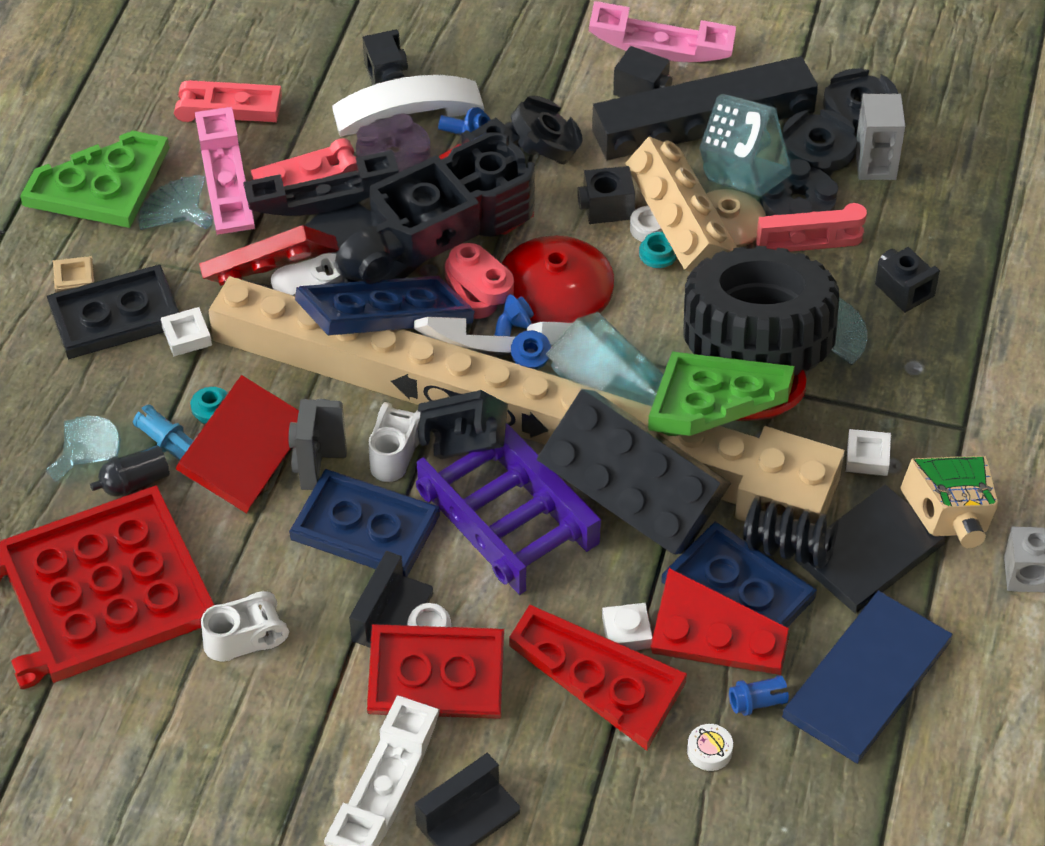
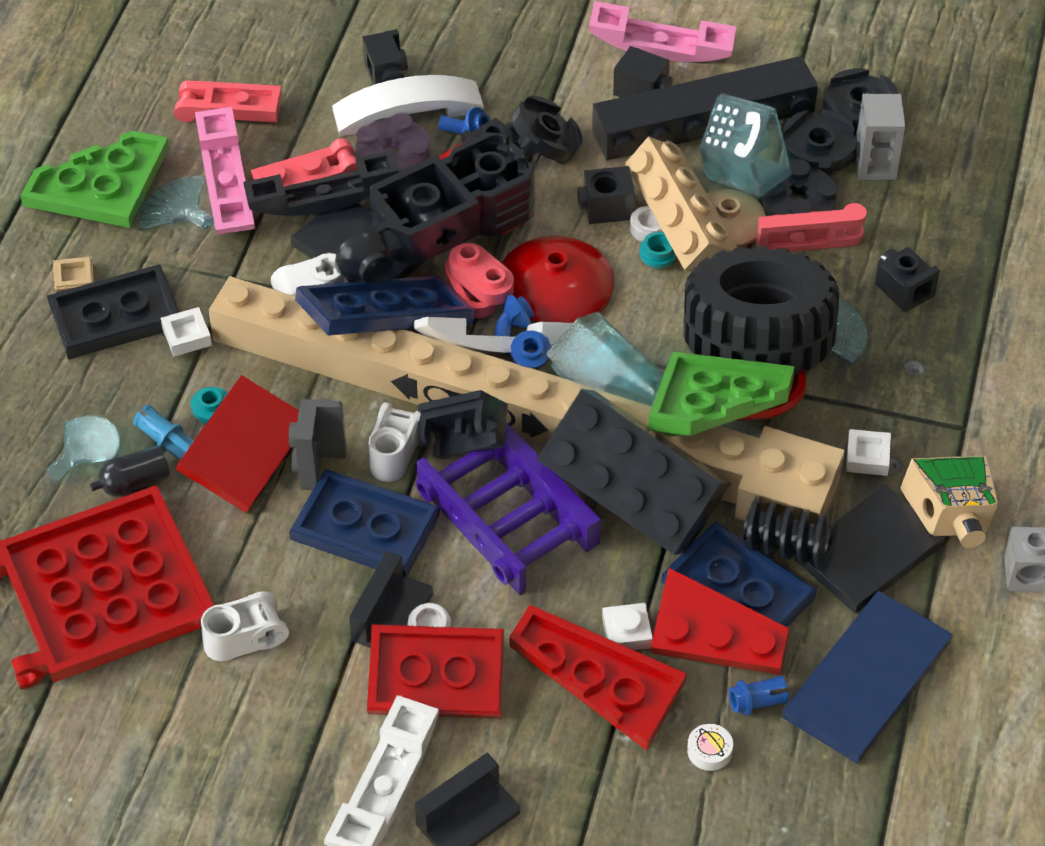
(265, 255): red wing -> none

